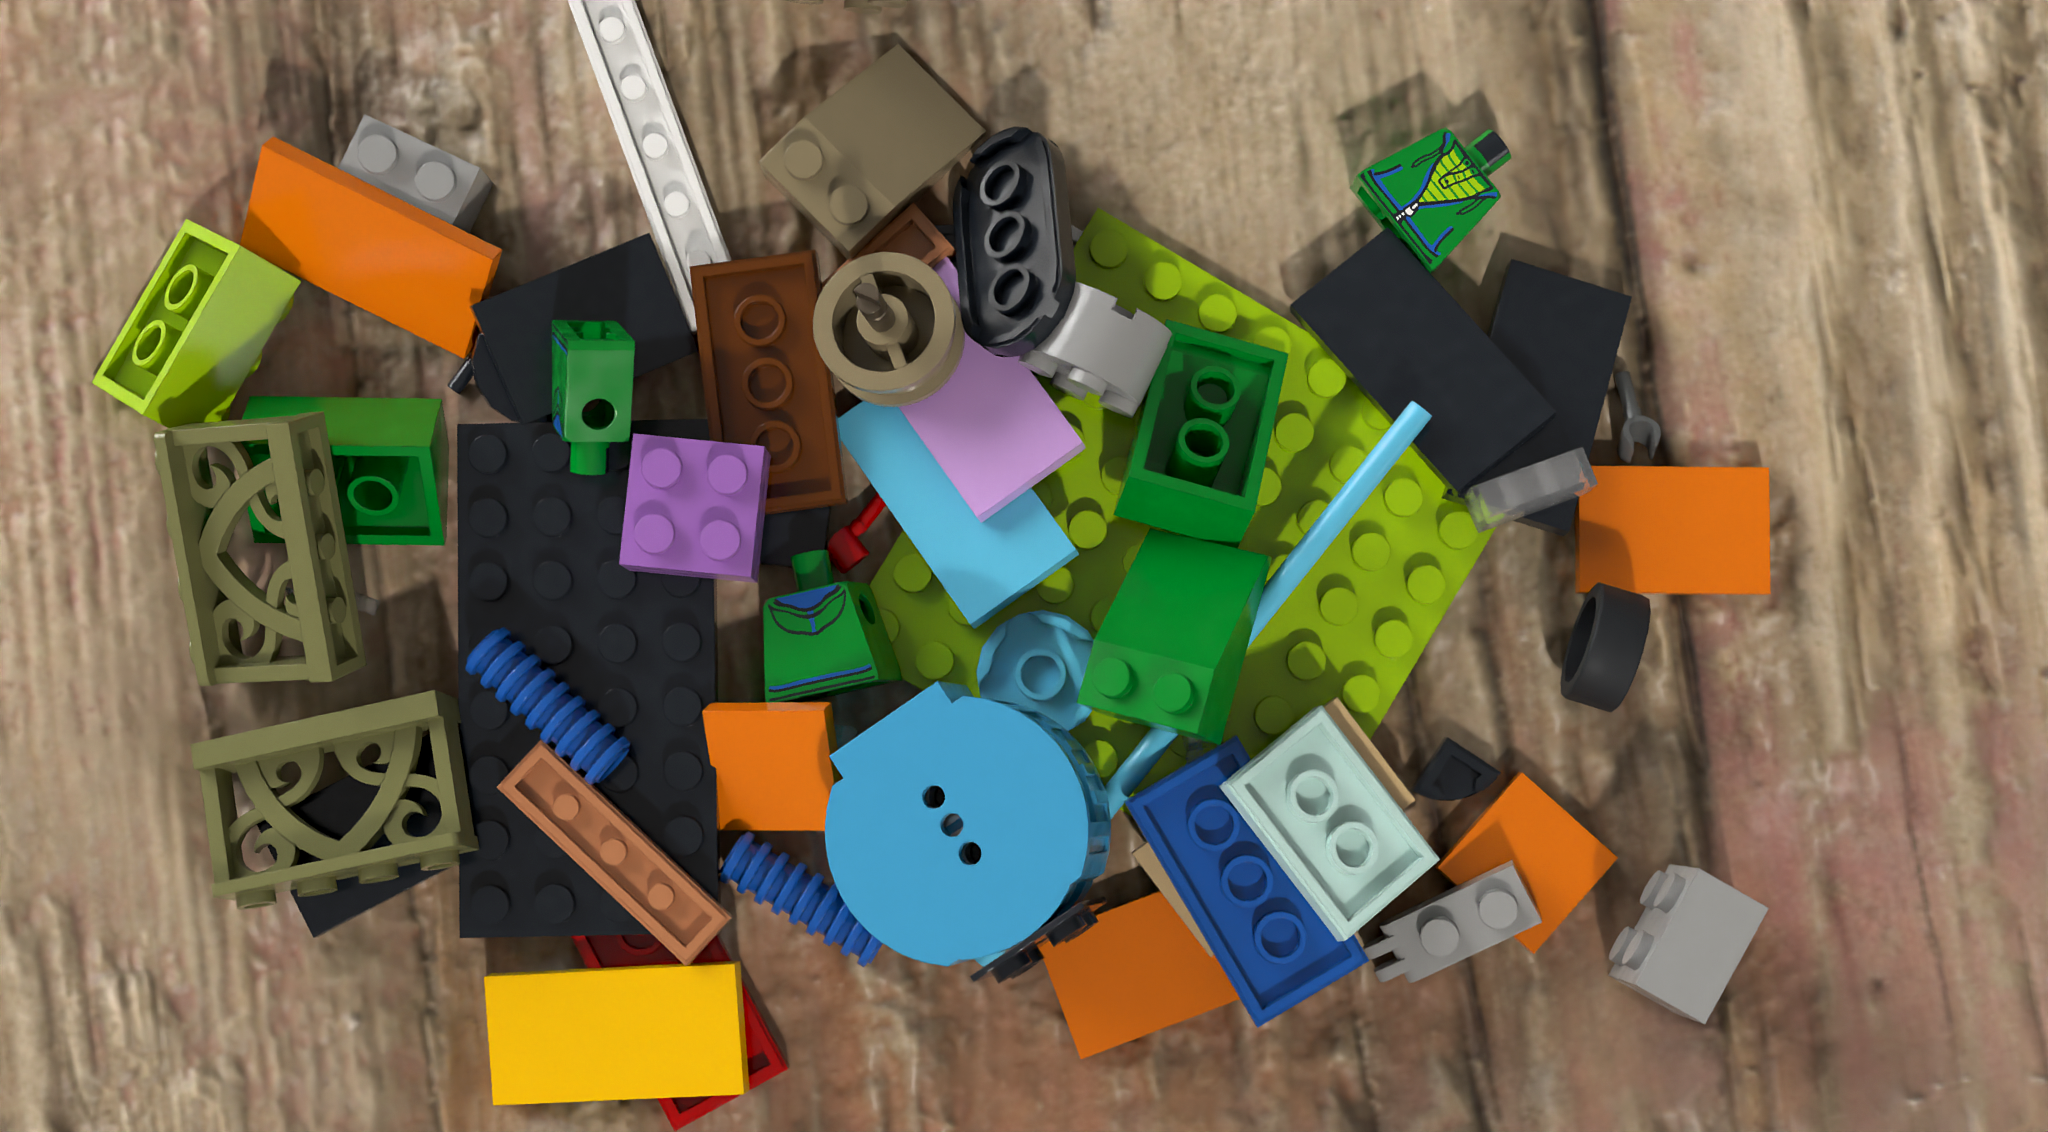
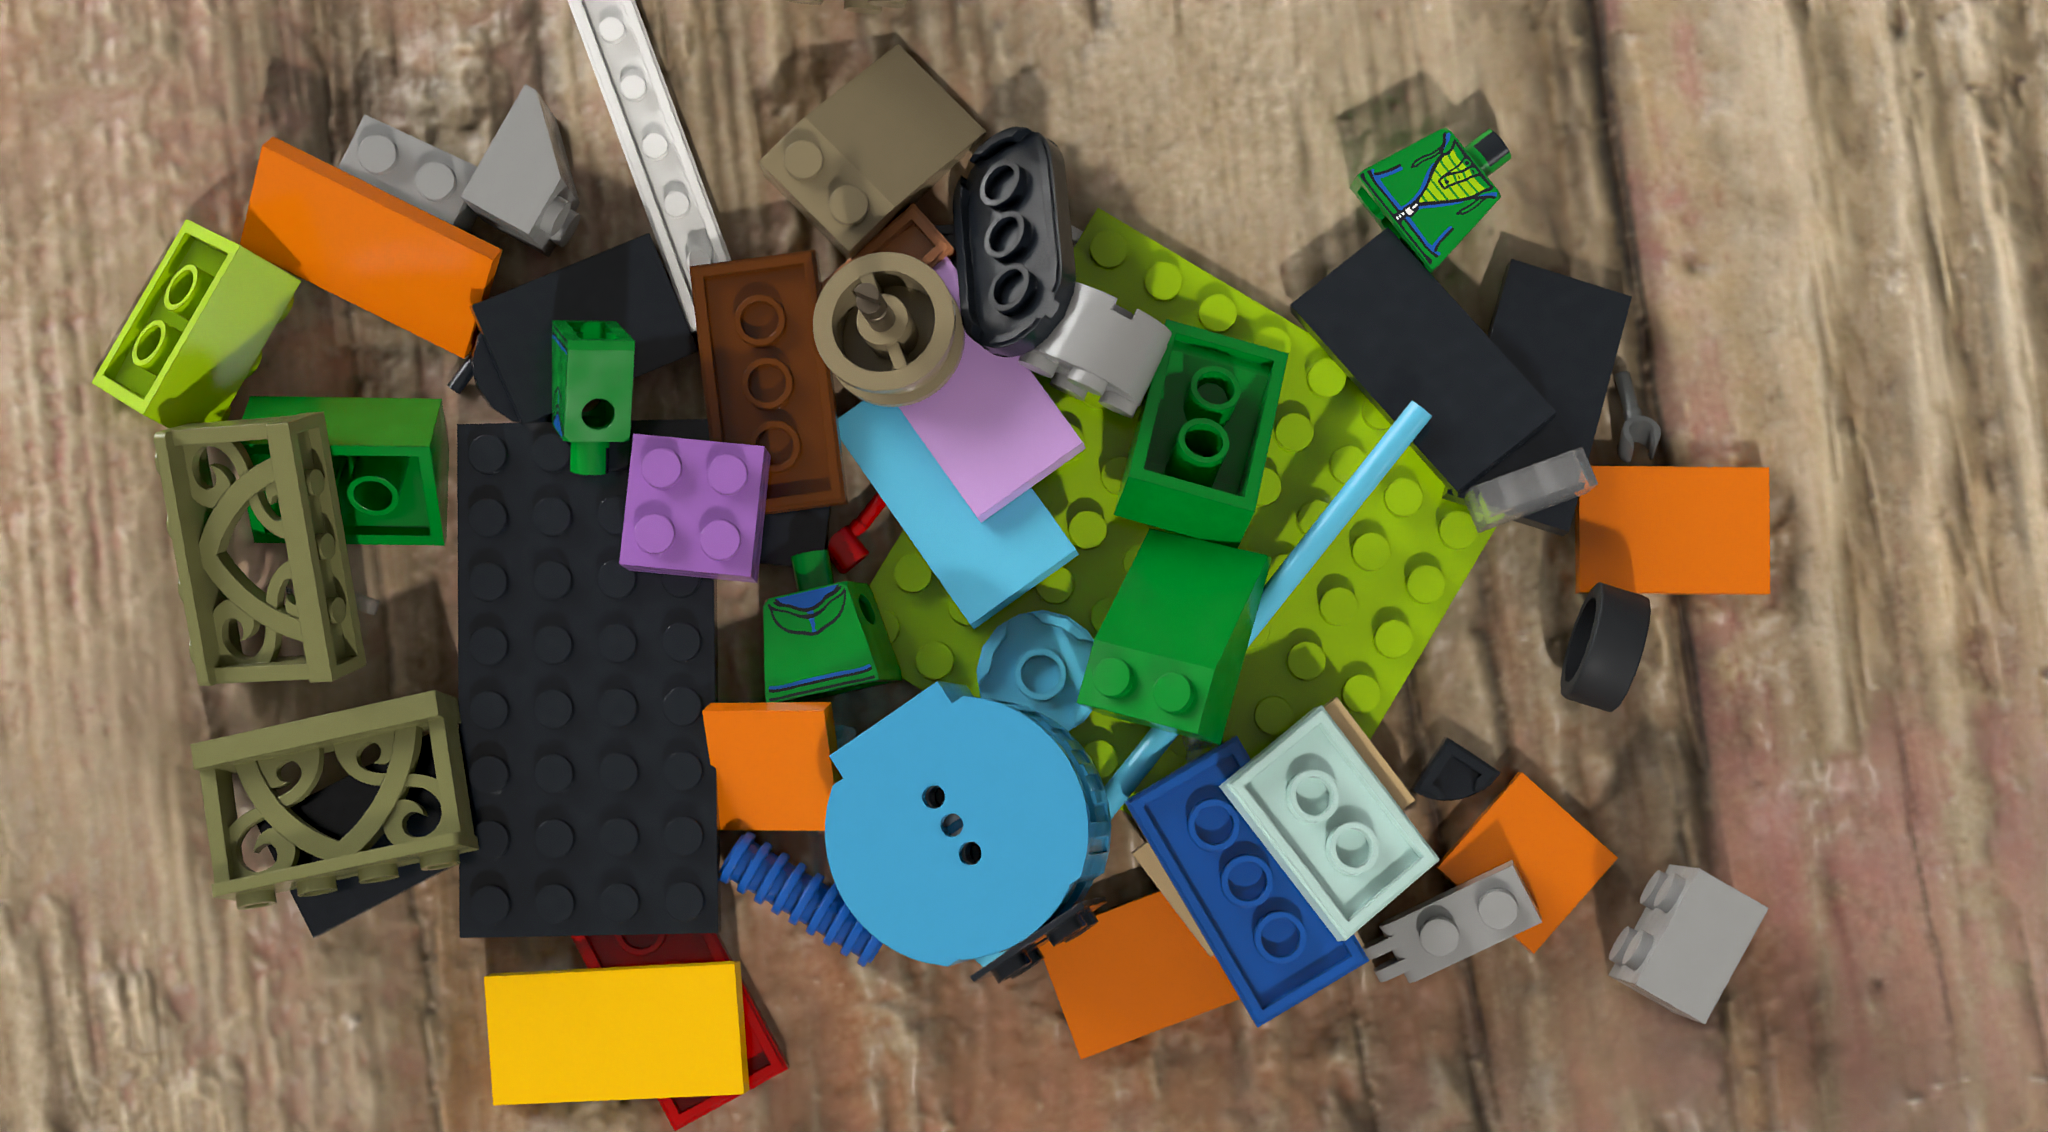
(526, 178): none -> light grey slope
(547, 705): blue piece -> none
(615, 852): nougat tile -> none

